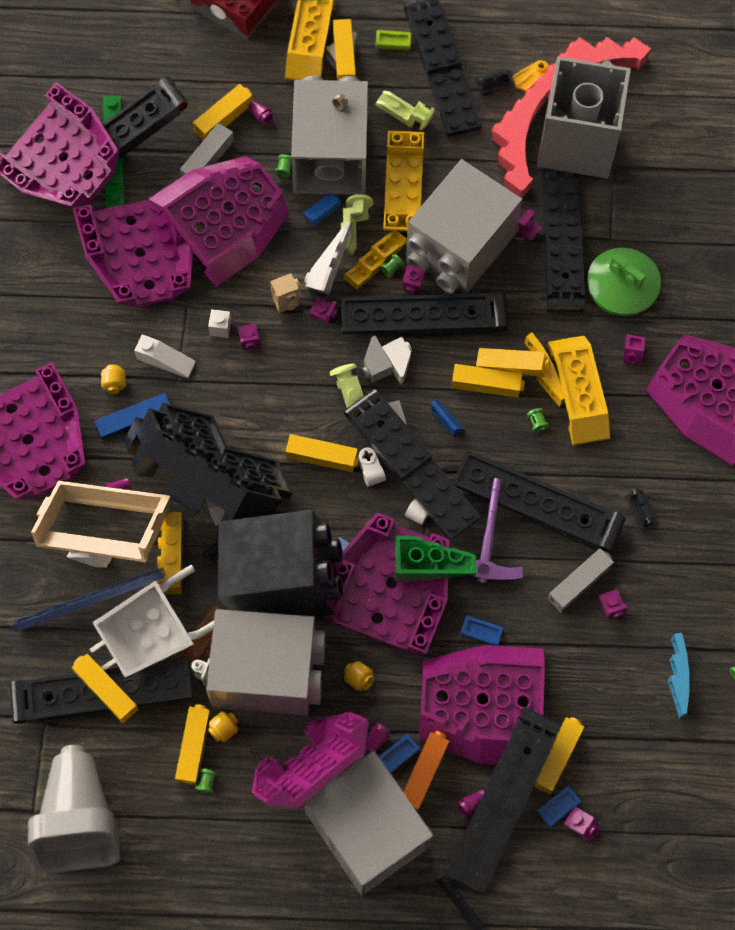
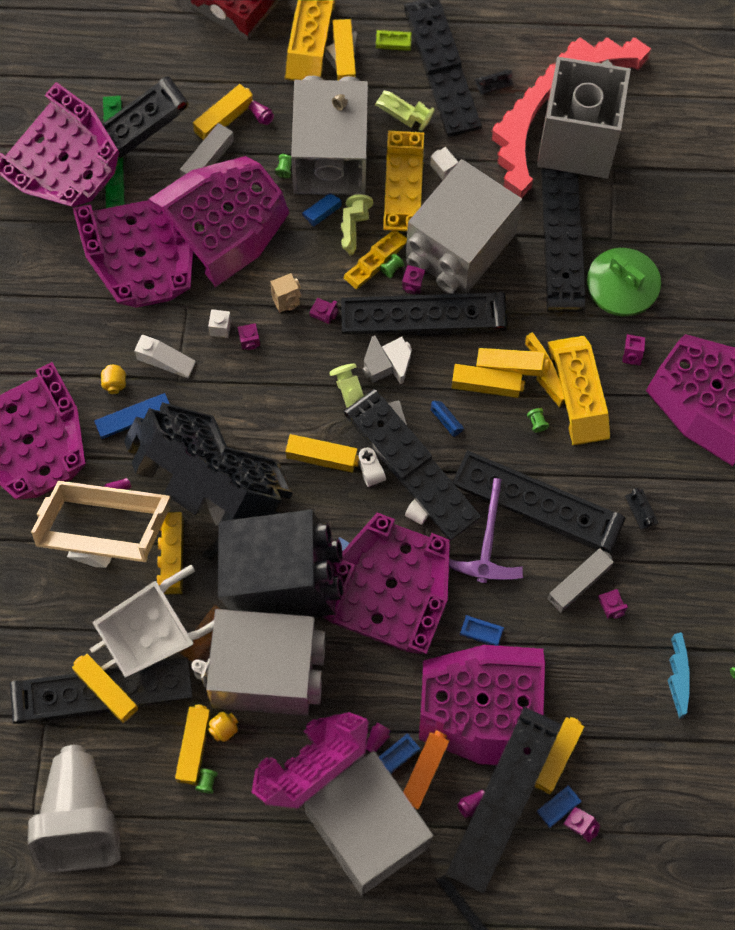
(89, 599): dark blue tile -> none
(325, 269): white wedge -> none
(358, 676): yellow head -> none
(428, 561): green wedge -> none
(443, 162): none -> white brick
(527, 226): magenta bracket -> none
(529, 75): yellow piece -> none

